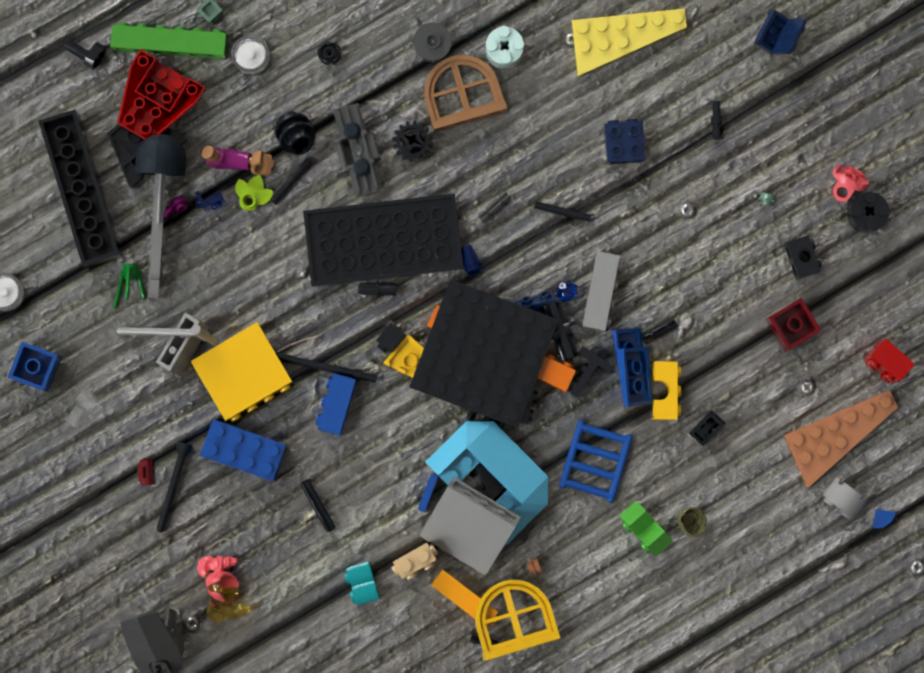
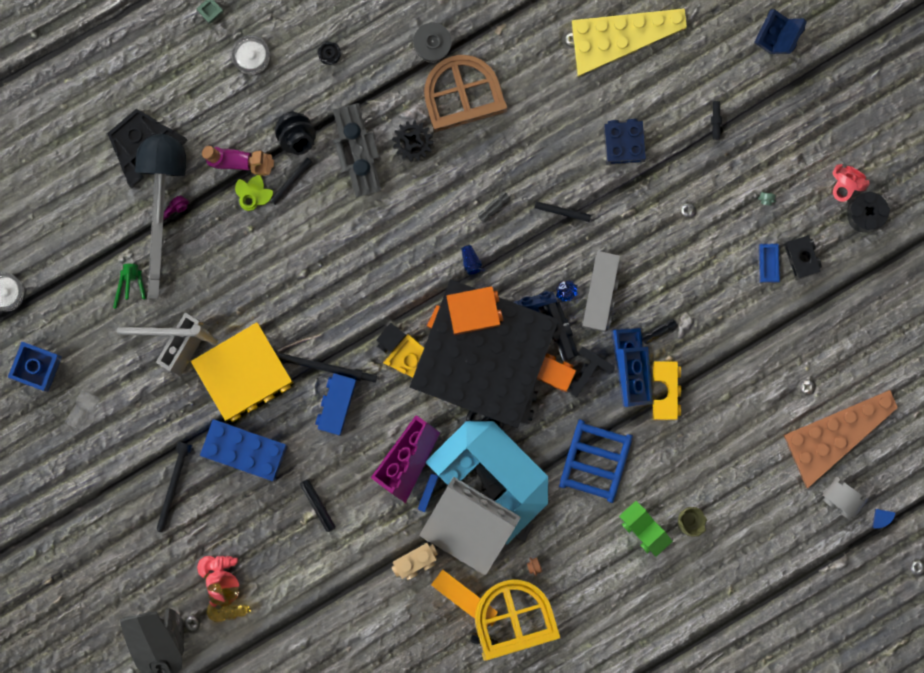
(80, 188): black brick -> none
(91, 58): black piece -> none
(145, 472): dark red piece -> none
(155, 96): red wedge -> none
(169, 41): bright green brick -> none
(213, 202): clear blue bracket -> none
(362, 583): teal brick -> none
(377, 289): black axle -> none
(383, 240): black plate -> none
(406, 459): none -> magenta wedge
(474, 310): none -> orange brick
(504, 37): light aqua brick -> none
(707, 427): black slope -> none
(769, 263): none -> blue tile
(793, 324): dark red brick -> none
(888, 361): red brick -> none

